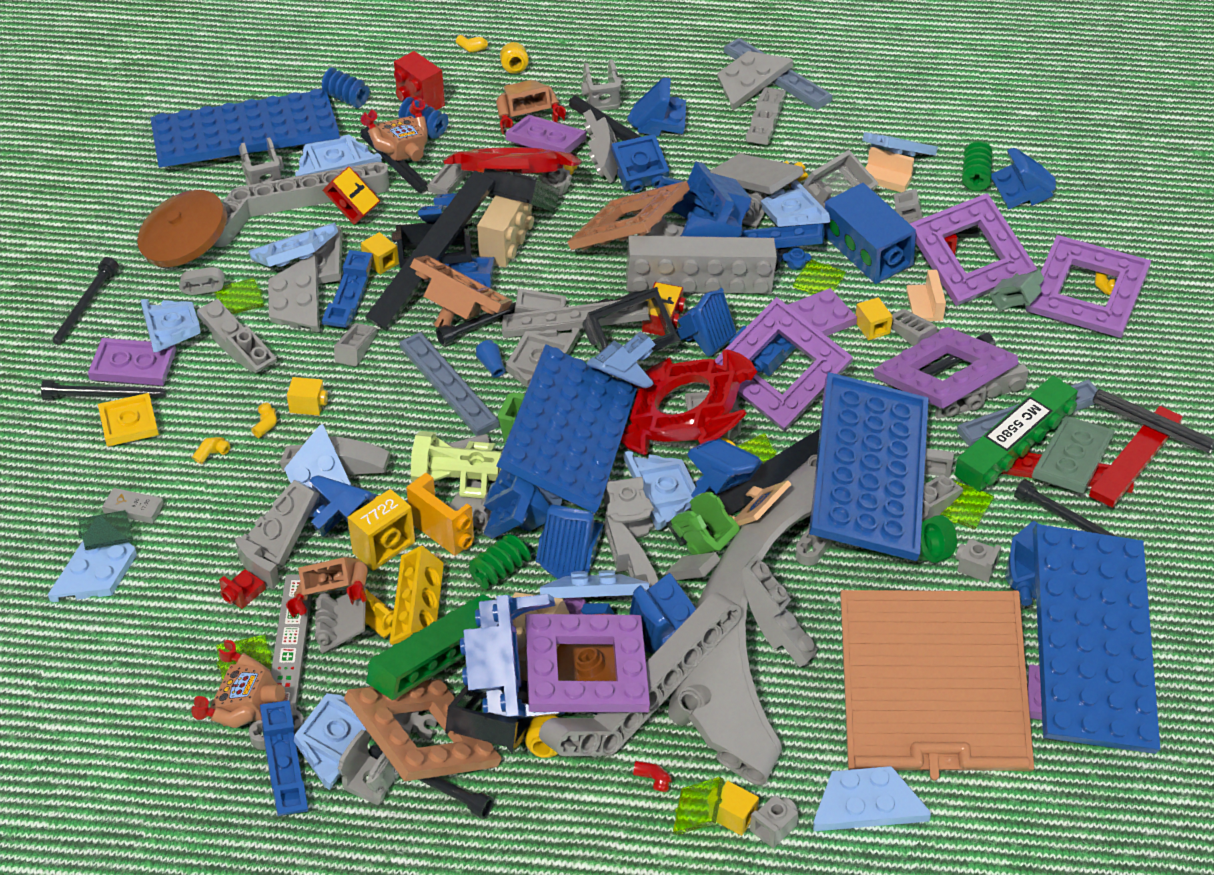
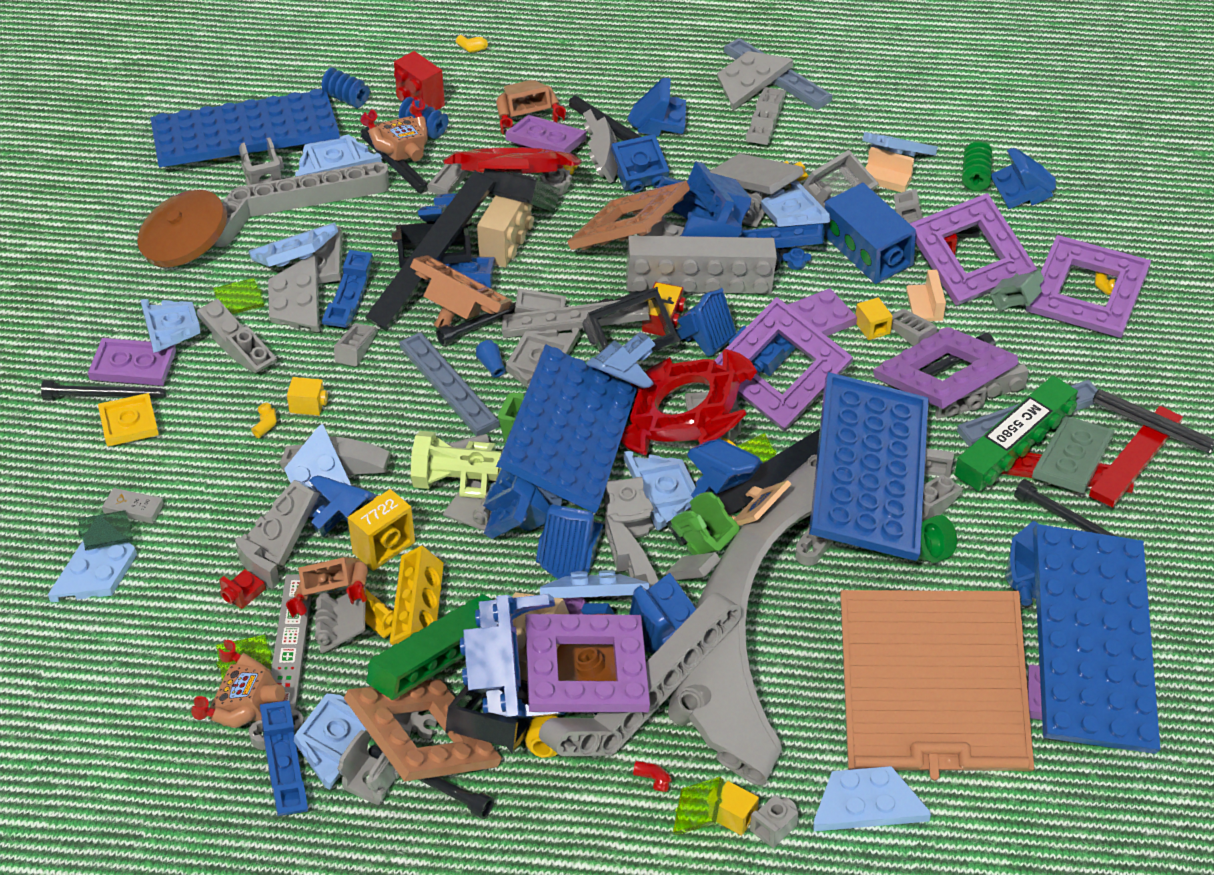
(106, 269): black piece -> none
(202, 281): light grey beam -> none
(211, 446): yellow arm -> none
(351, 195): brick -> none
(383, 250): yellow brick -> none
(437, 520): light orange panel -> none
(498, 560): green piece -> none
(514, 57): yellow head -> none
(593, 92): light grey piece -> none
(768, 604): light grey slope -> none
(818, 277): clear neon green piece -> none
(968, 507): clear neon green piece -> none
(977, 559): light grey brick -> none

